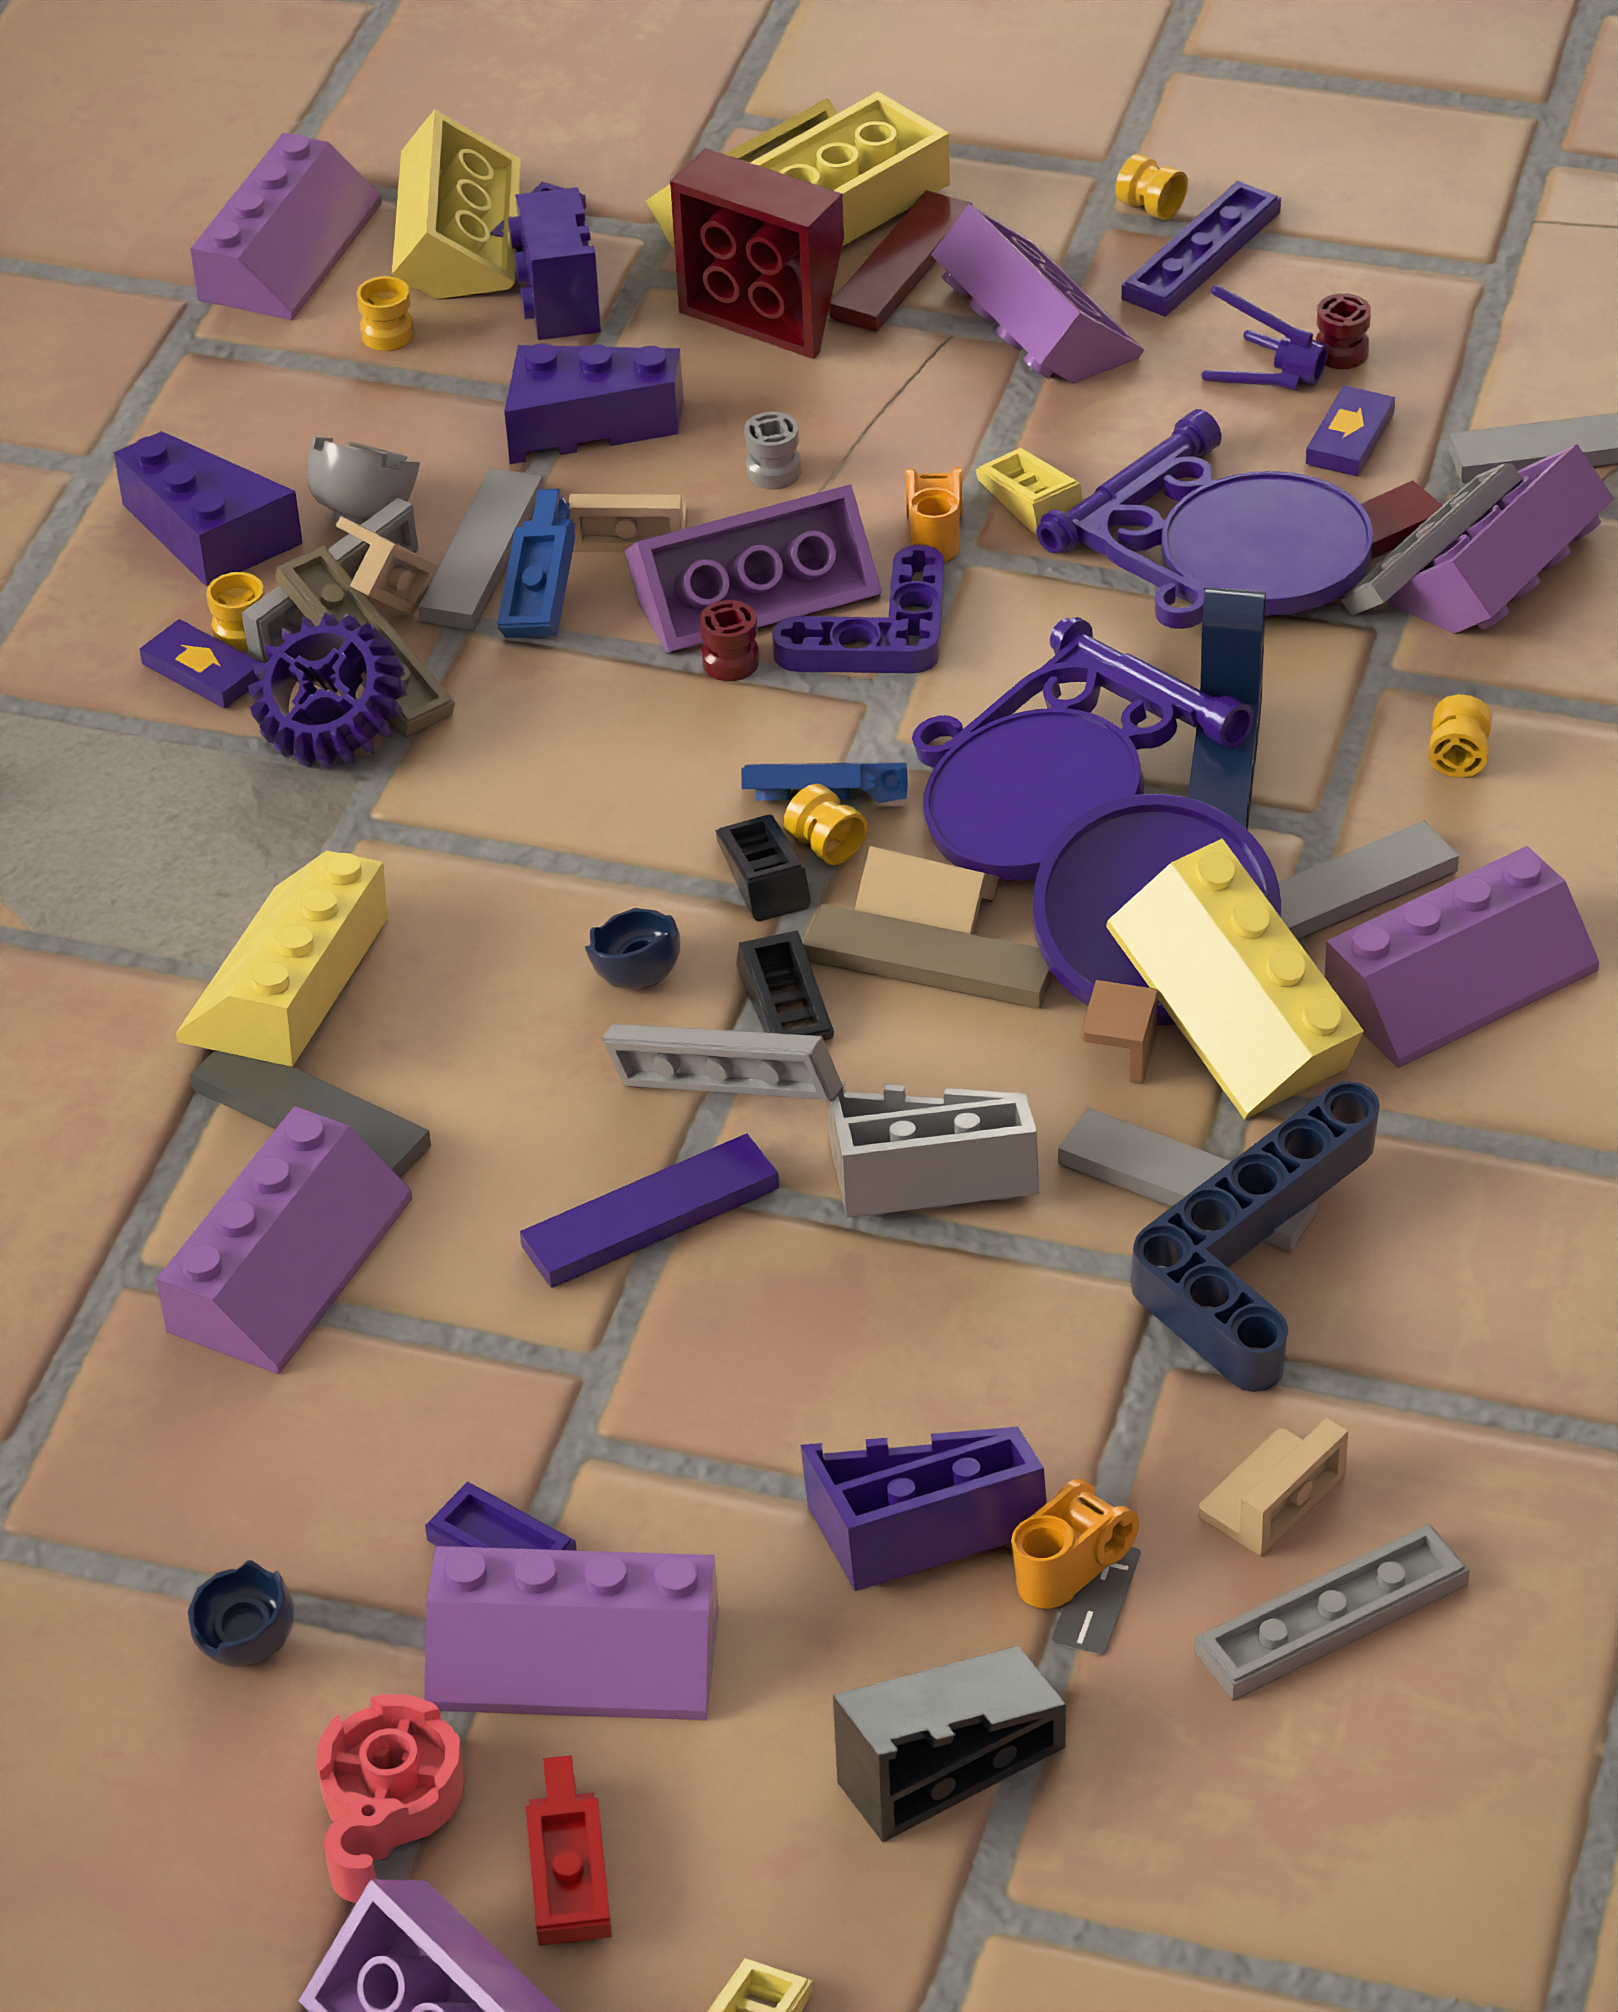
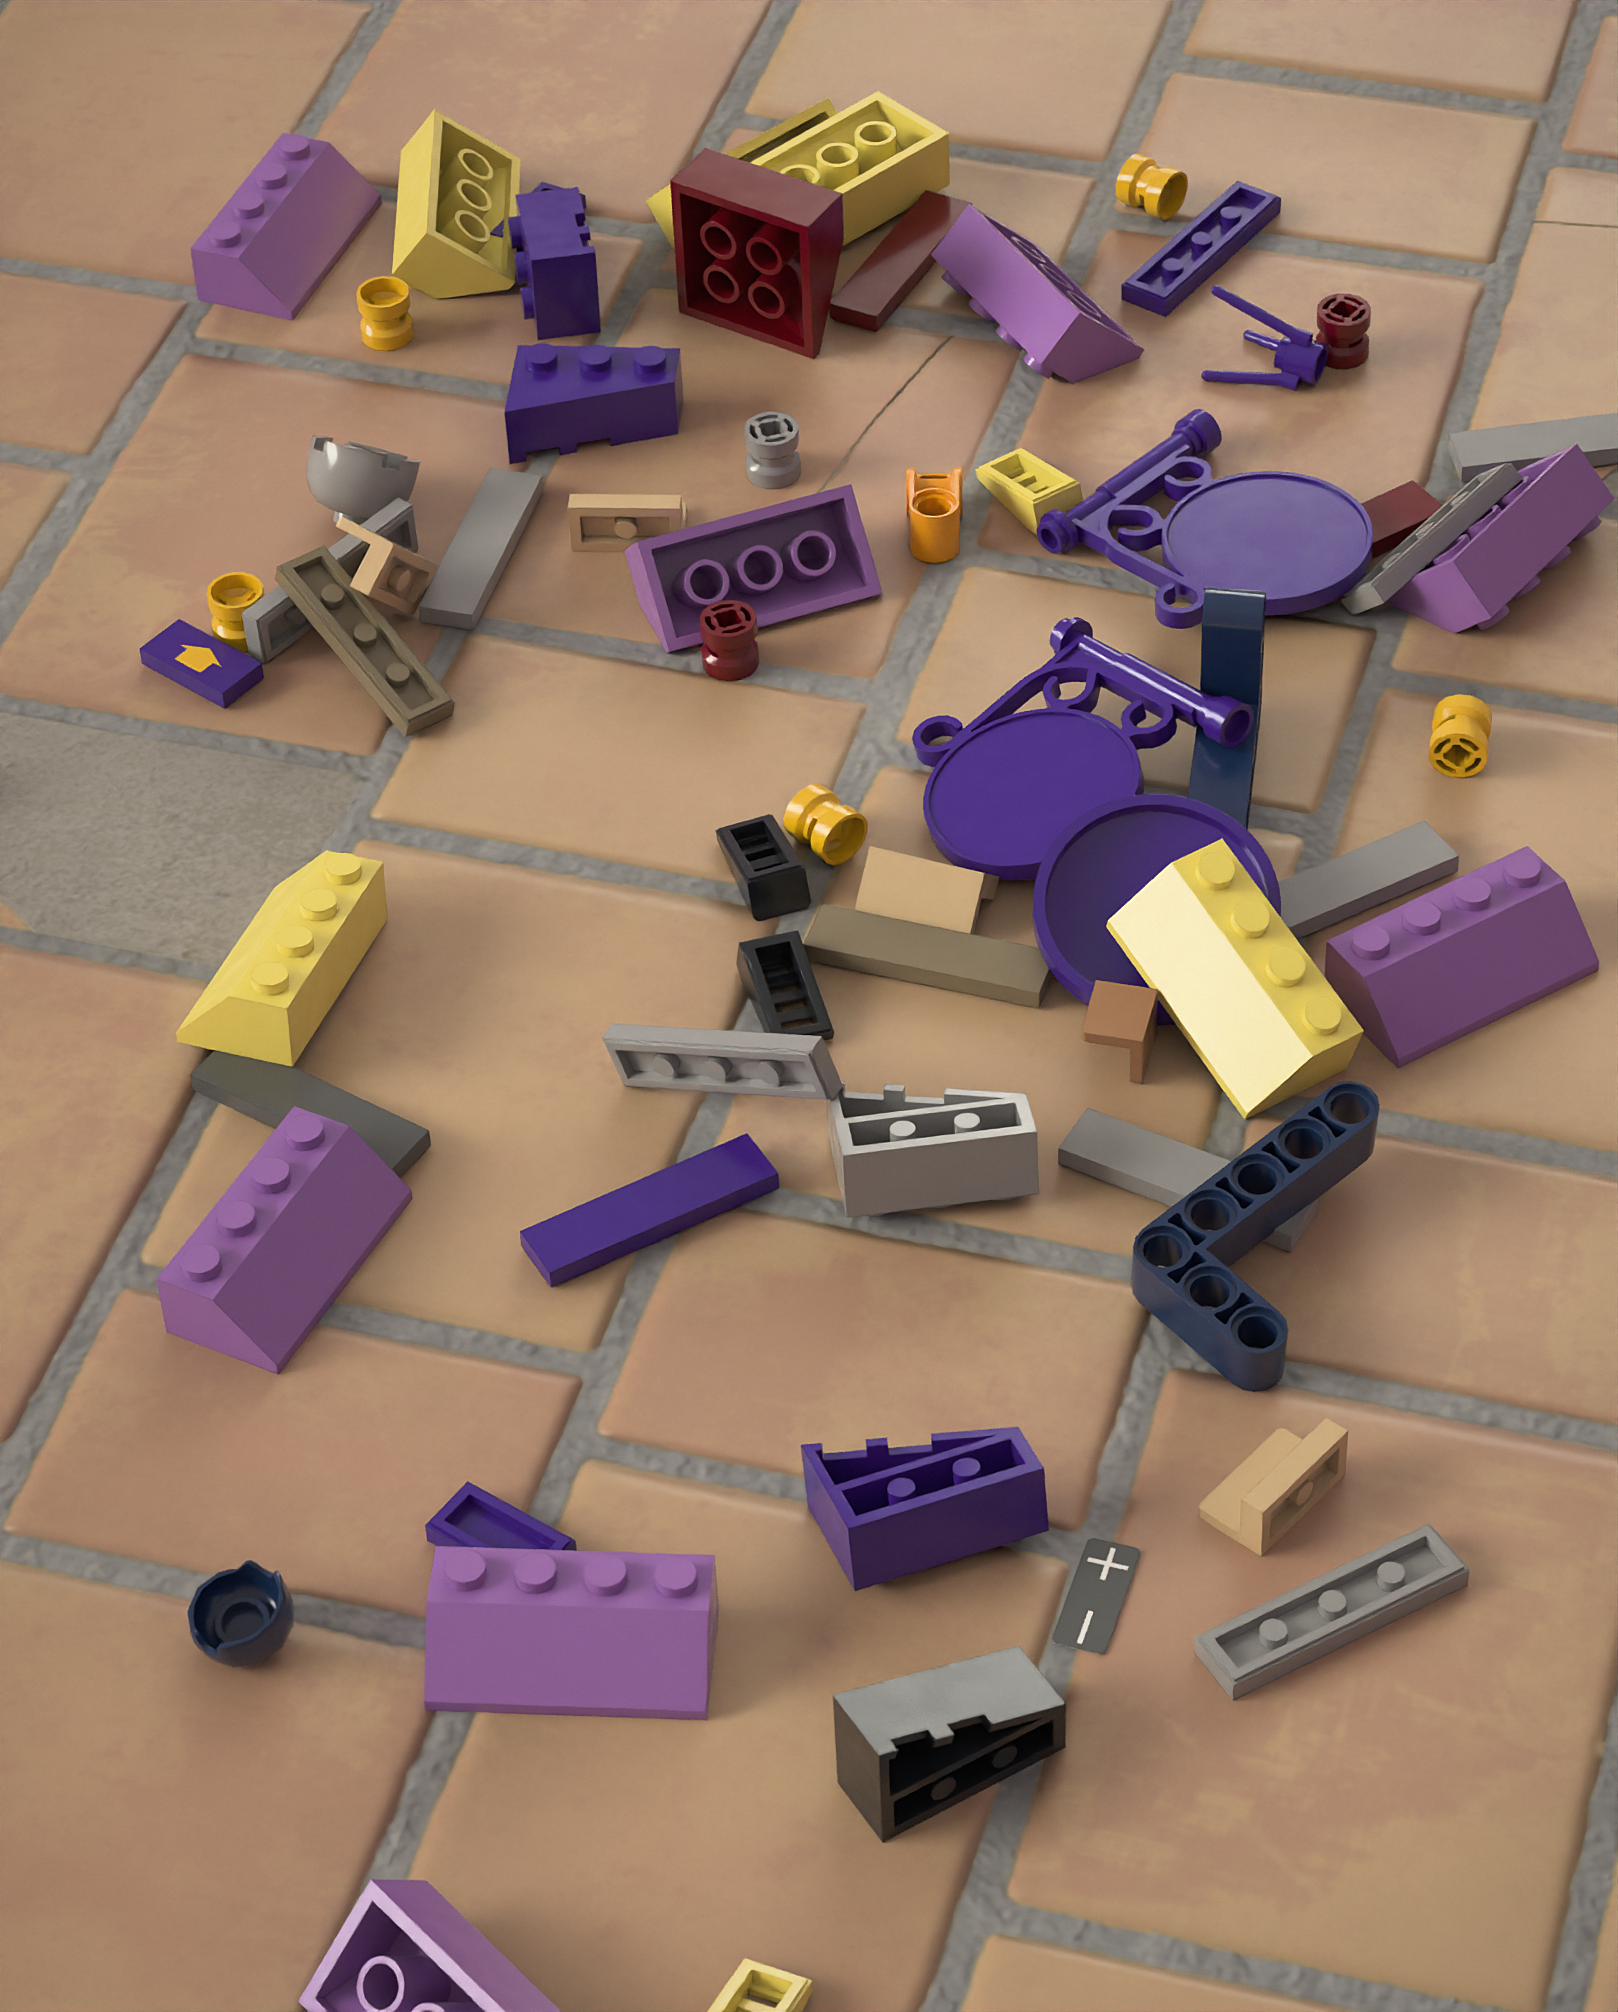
(206, 507): dark purple wedge -> none
(321, 720): dark purple gear -> none
(385, 1783): coral piece -> none
(538, 569): blue hinge -> none
(567, 1860): red hinge -> none
(634, 948): dark blue hair -> none
(774, 781): blue hinge -> none
(801, 639): dark purple beam -> none
(1067, 1546): light orange piece -> none
(1350, 430): dark purple tile -> none

